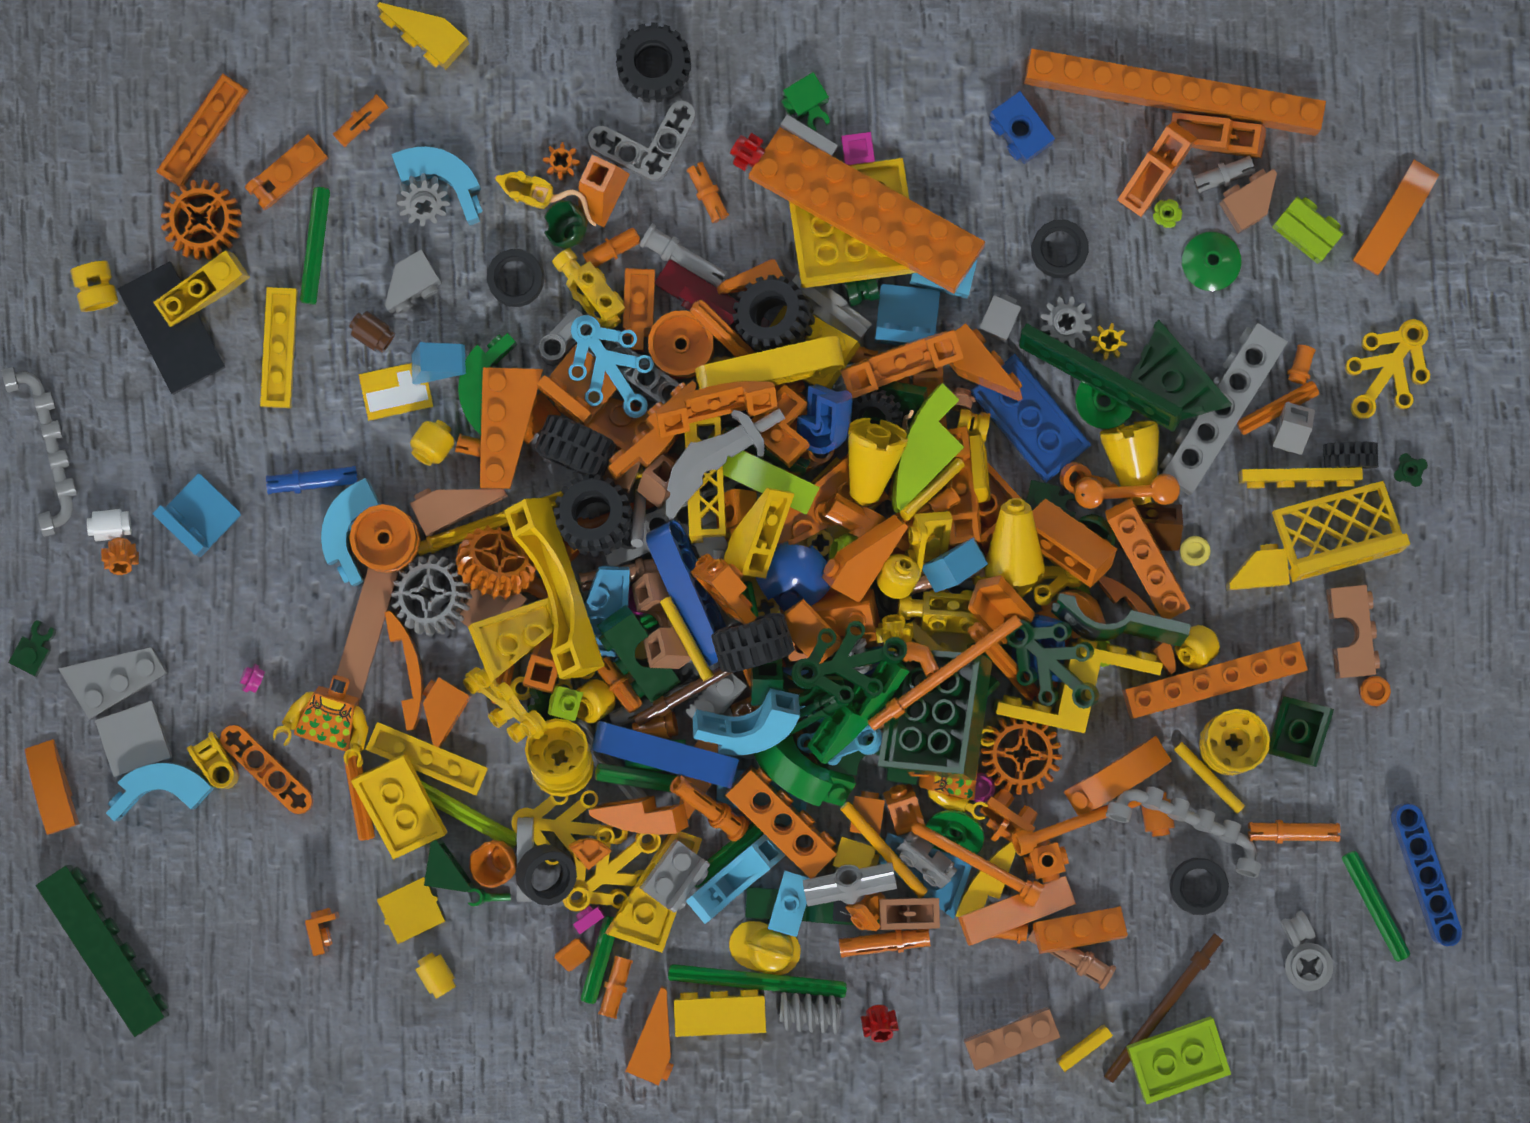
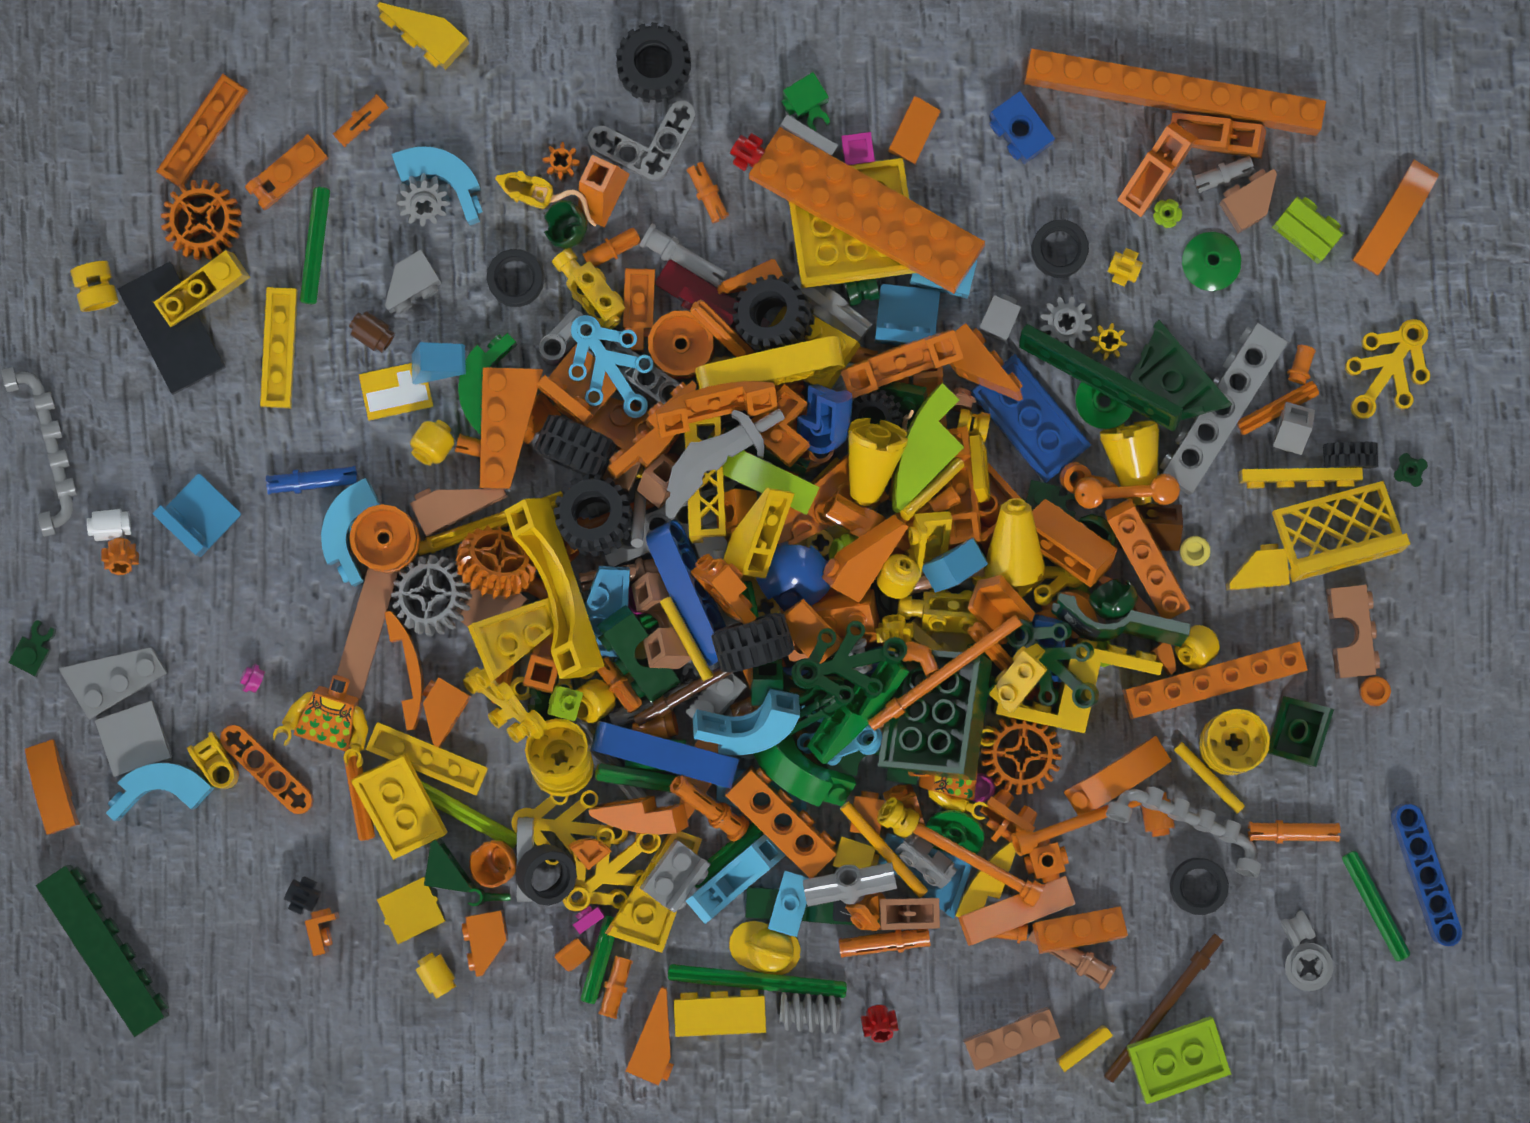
(302, 895): none -> black gear
(486, 936): none -> orange slope
(896, 816): none -> yellow wheel
(914, 130): none -> orange slope
(1020, 678): none -> yellow bracket
(1113, 599): none -> dark green hair
(1125, 267): none -> yellow gear

